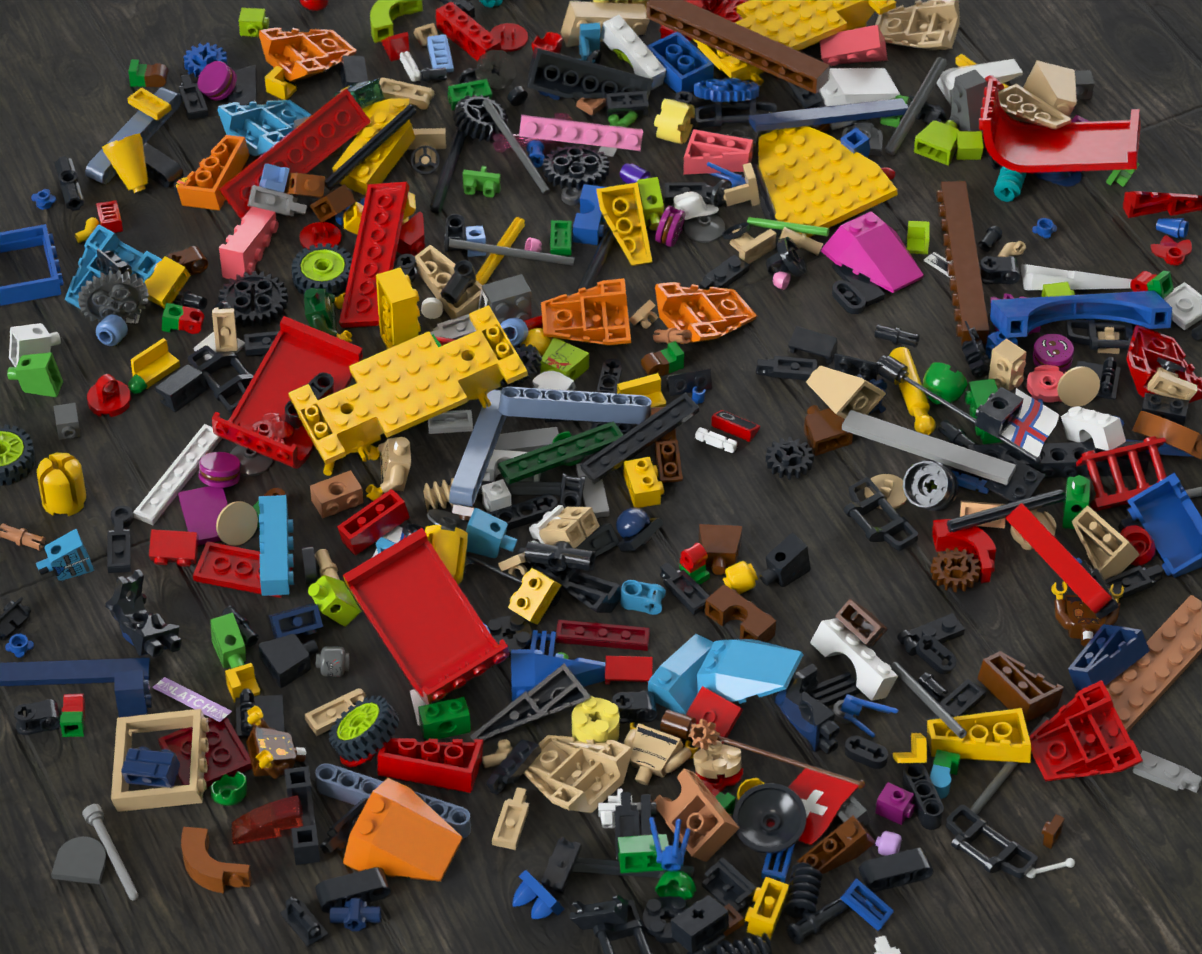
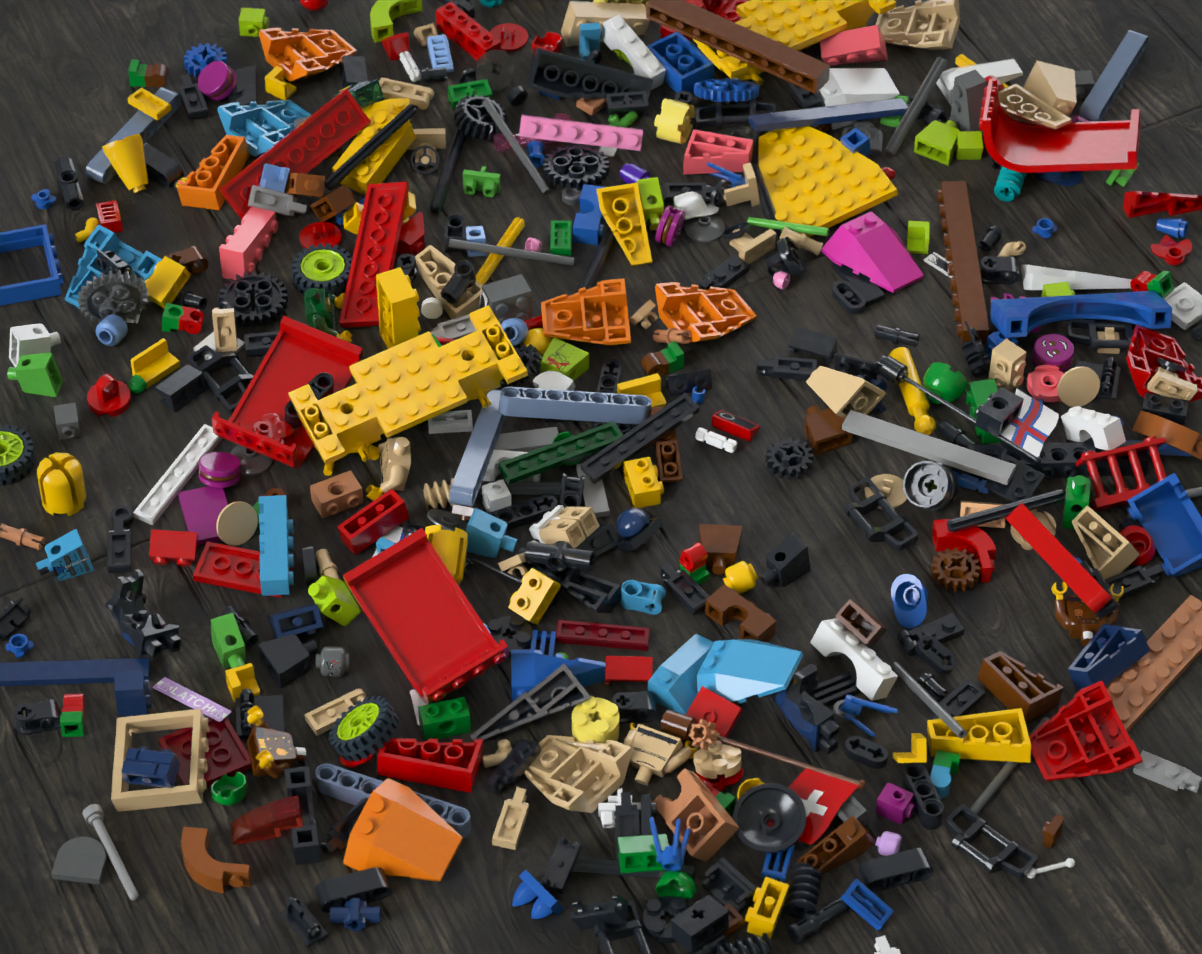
(909, 600): none -> blue piece
(1114, 76): none -> sand blue beam

